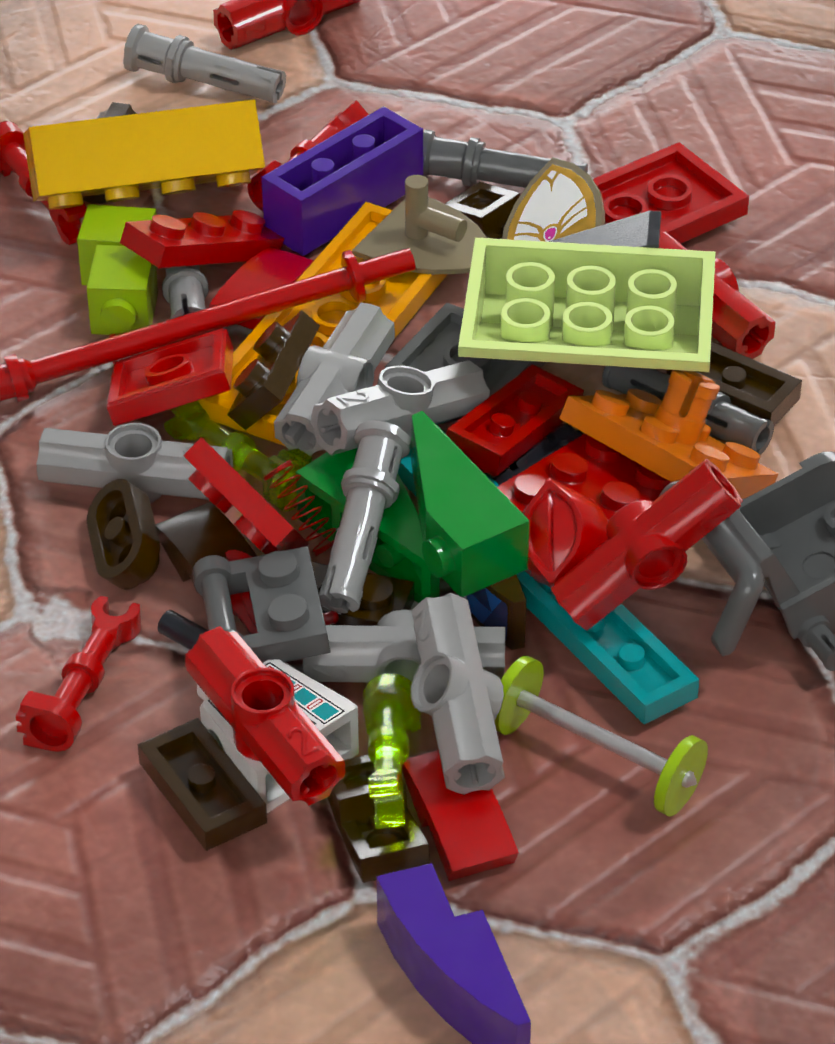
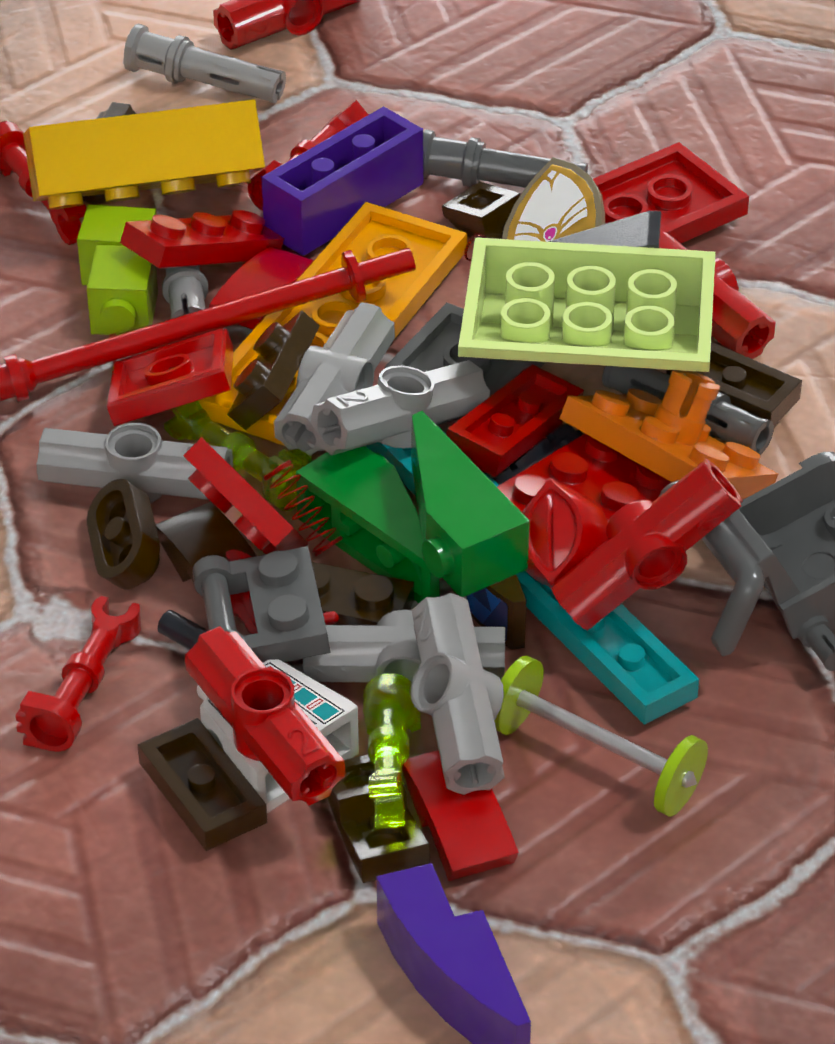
(368, 491): light grey pin -> none
(434, 232): dark tan shield -> none

